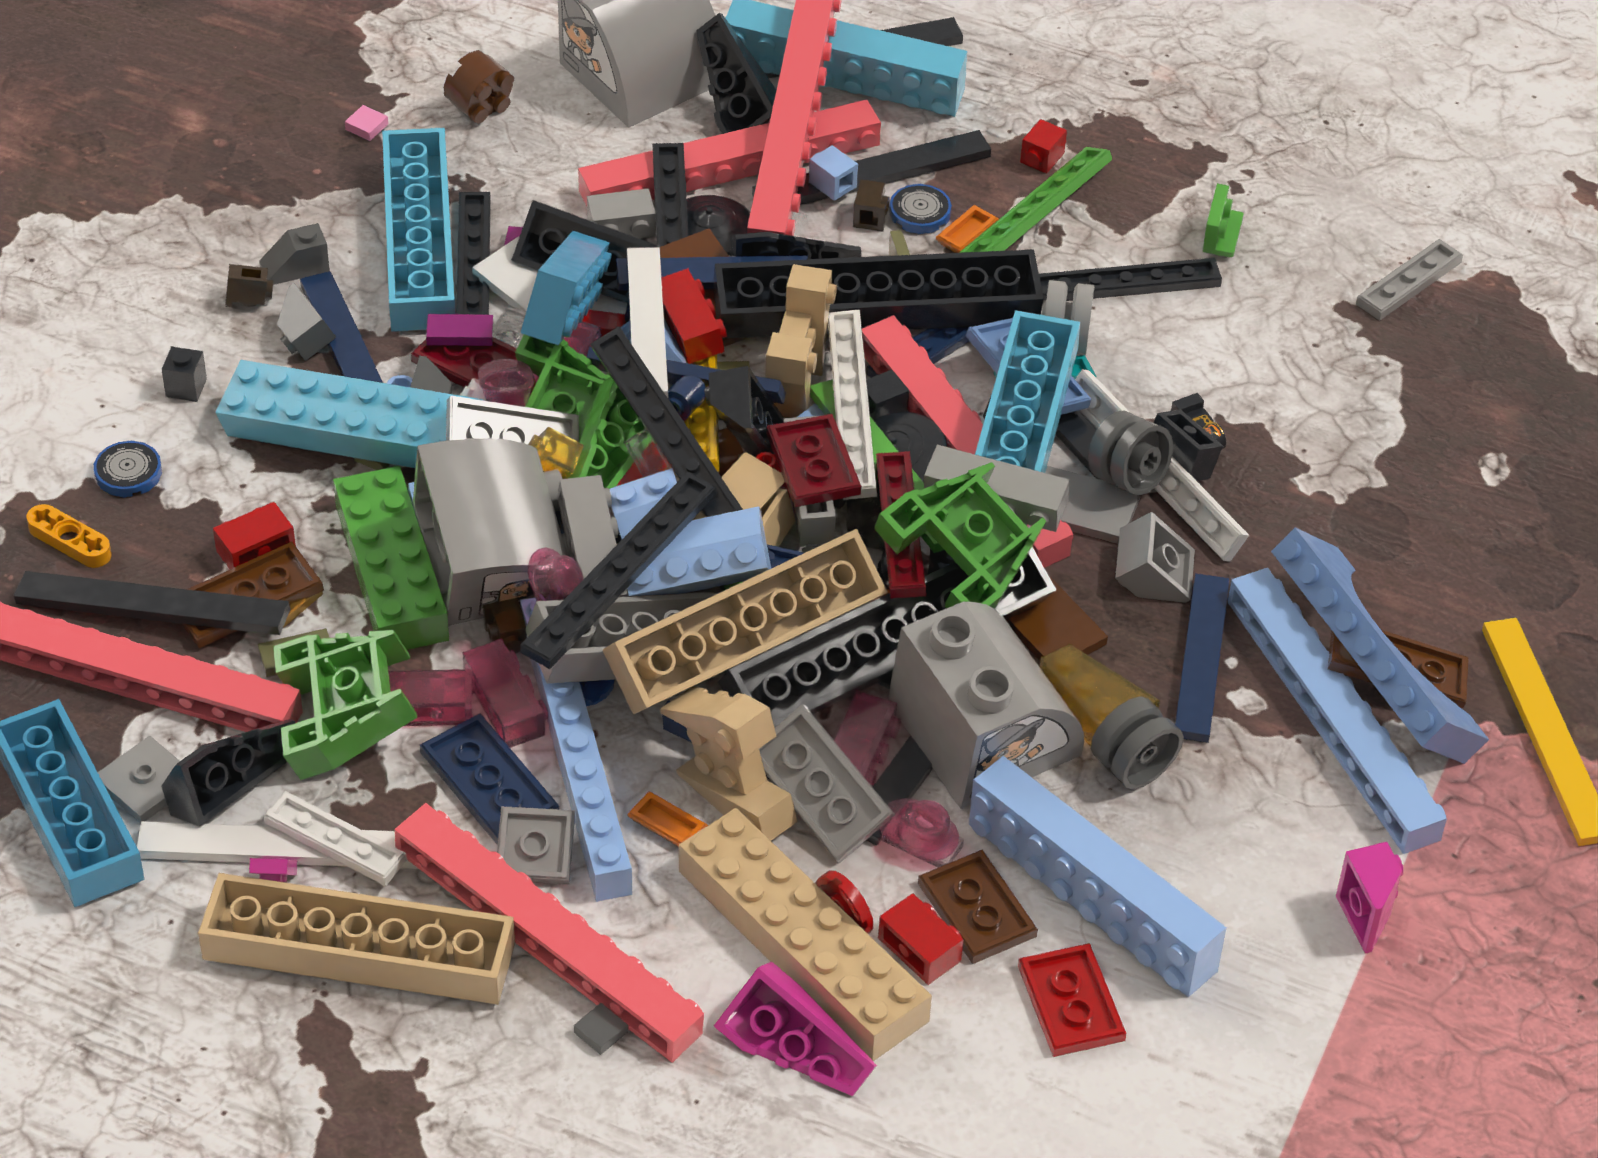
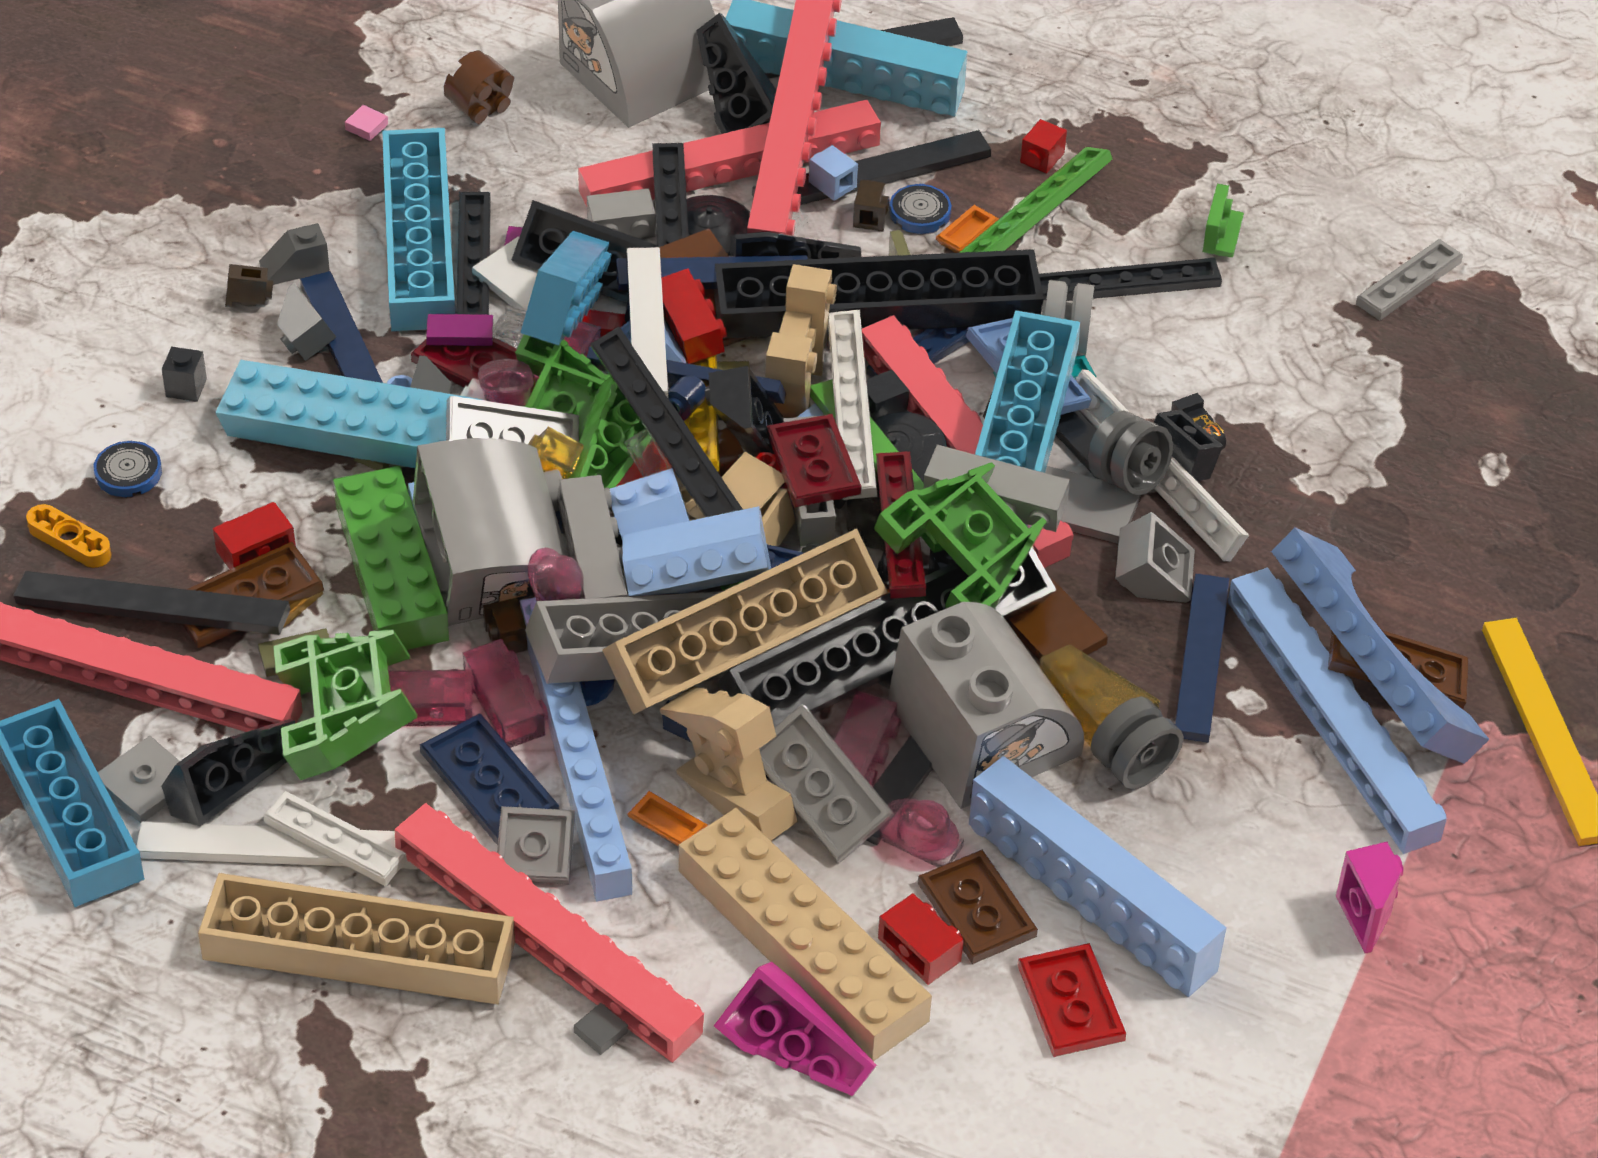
(273, 868): dark pink plate -> none
(617, 570): black tile -> none
(847, 897): red tile -> none

